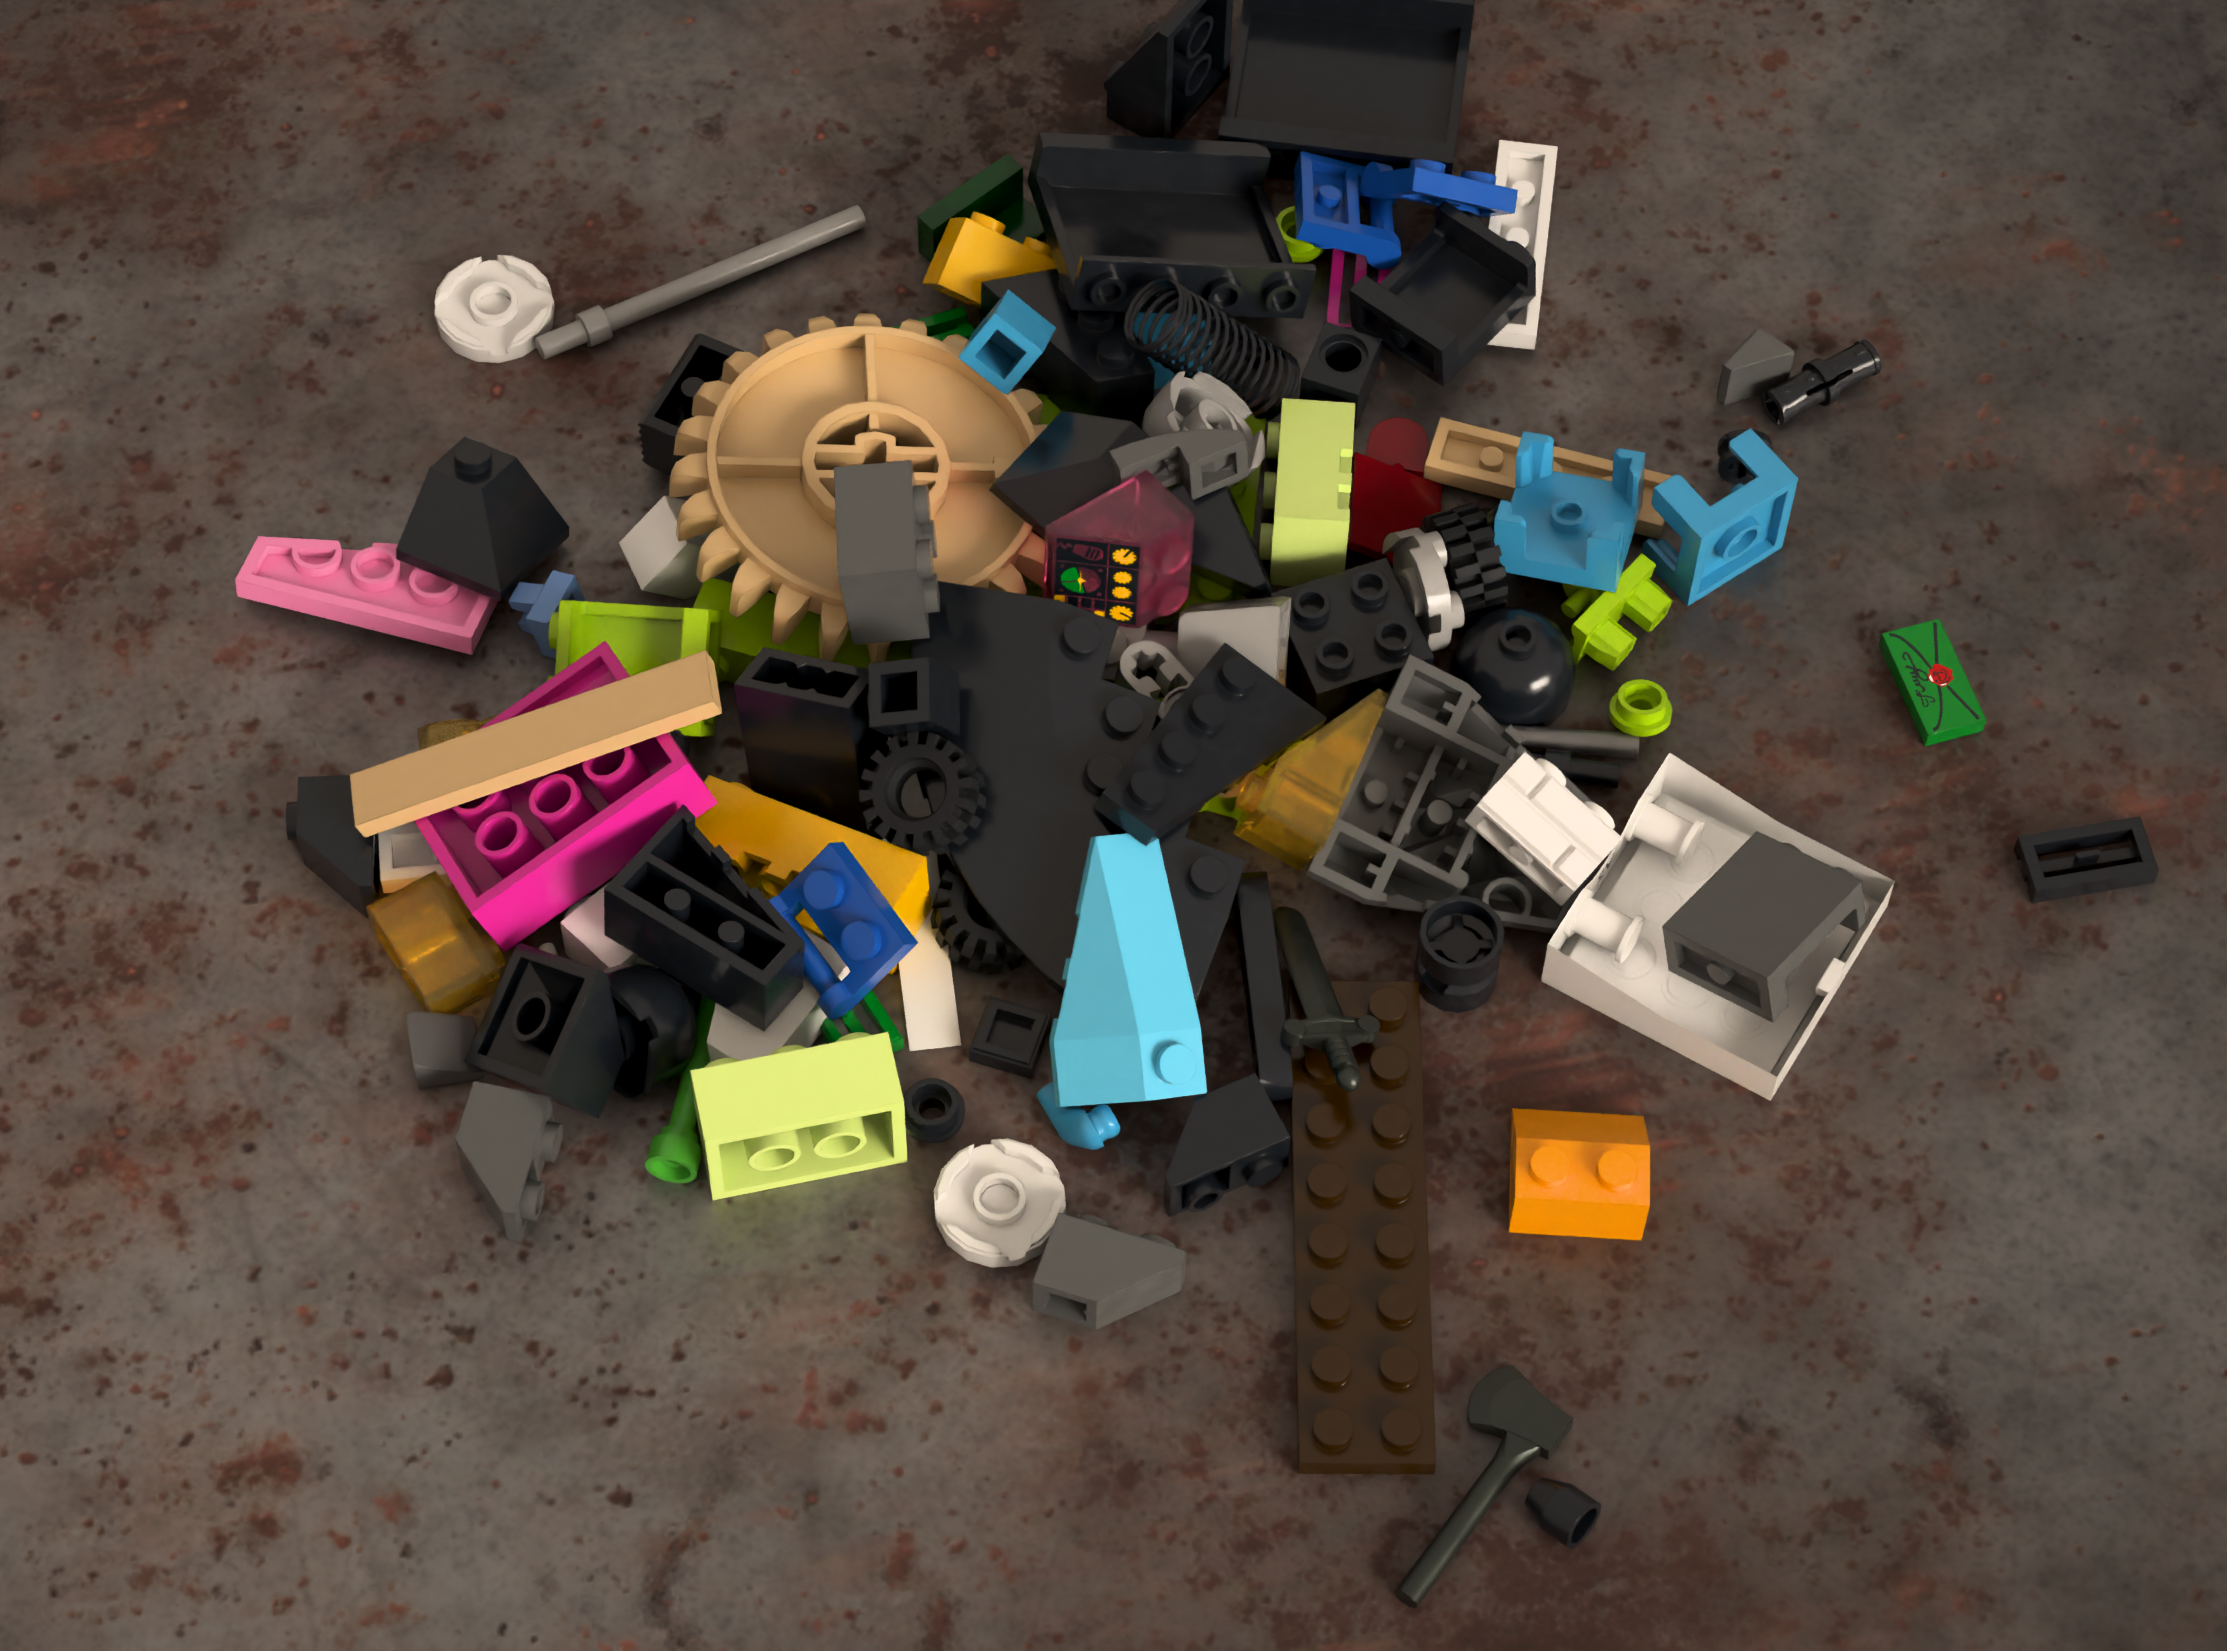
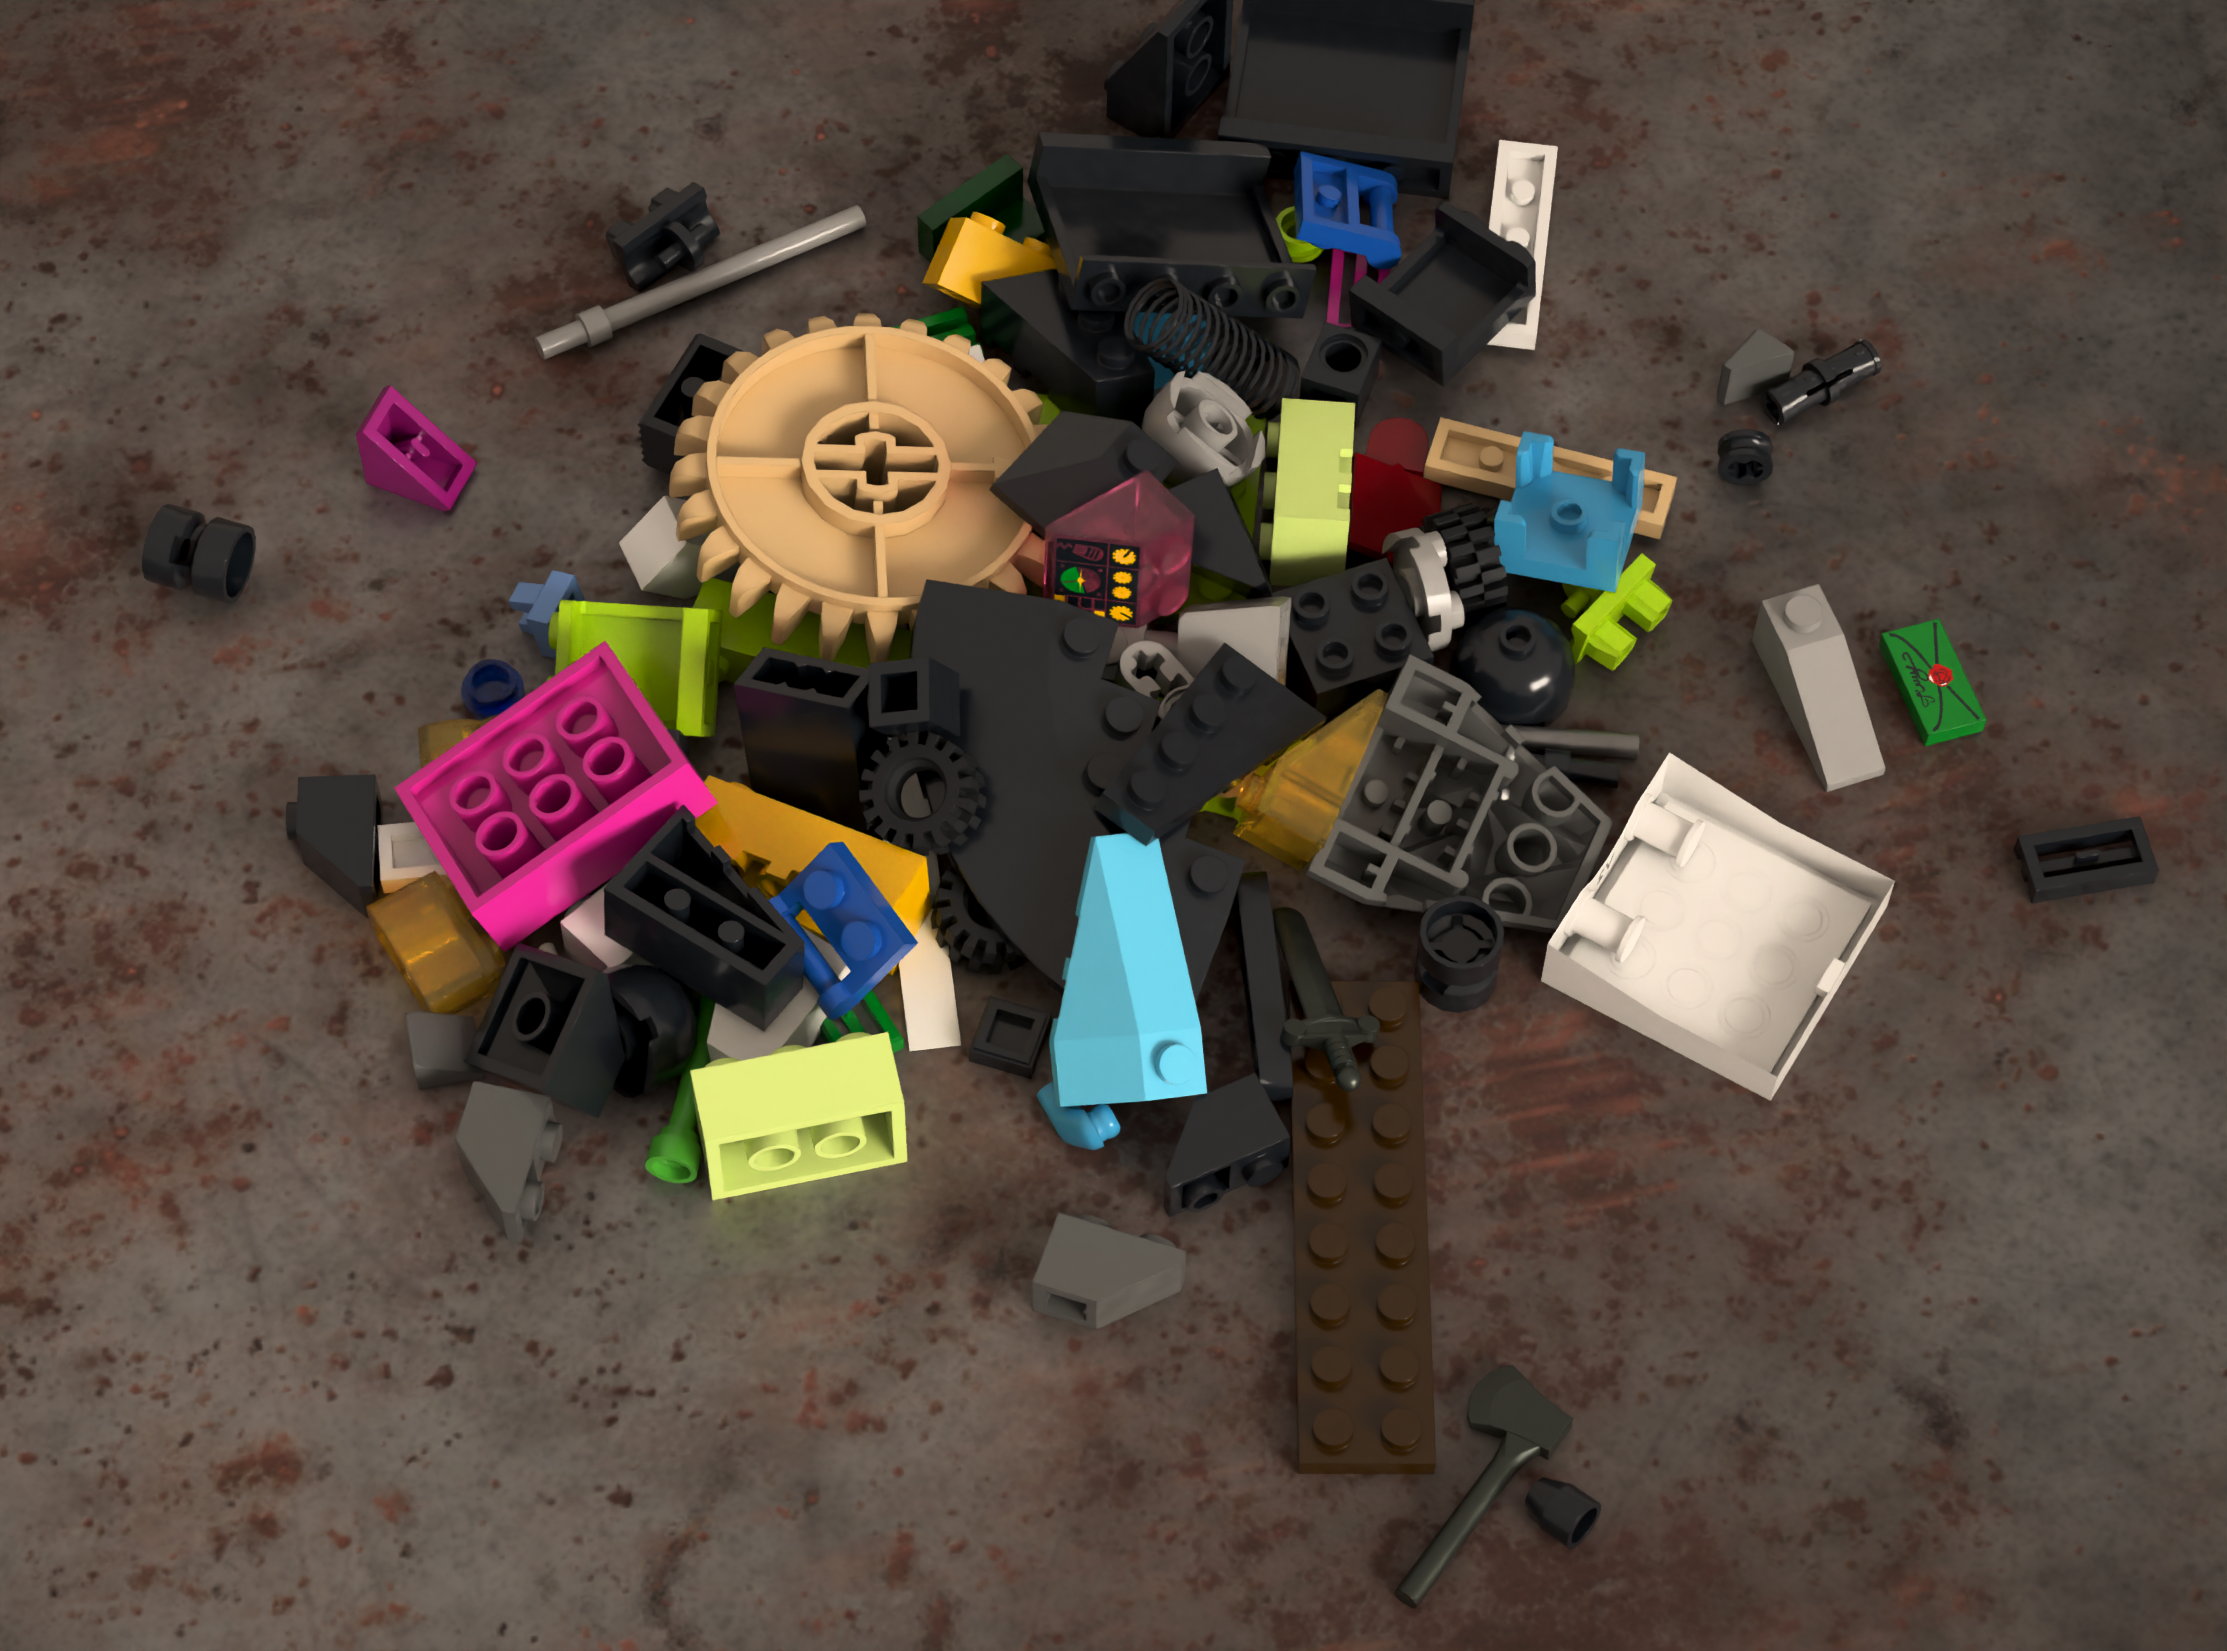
(189, 551): none -> black wheel
(364, 590): bright pink wing -> none
(410, 453): none -> magenta slope
(480, 521): black slope -> none
(491, 688): none -> clear blue plate
(493, 308): white tile -> none
(535, 744): tan tile -> none
(665, 237): none -> black hips
(885, 552): dark grey piece -> none
(933, 1094): black plate -> none
(998, 1202): white tile -> none
(1007, 342): dark azure brick -> none
(1197, 458): dark grey slope -> none
(1428, 184): blue plate -> none
(1544, 827): white brick -> none
(1579, 1174): light orange slope -> none
(1640, 708): lime plate -> none
(1731, 533): dark azure panel -> none
(1760, 923): dark grey panel -> none
(1818, 686): none -> light grey slope

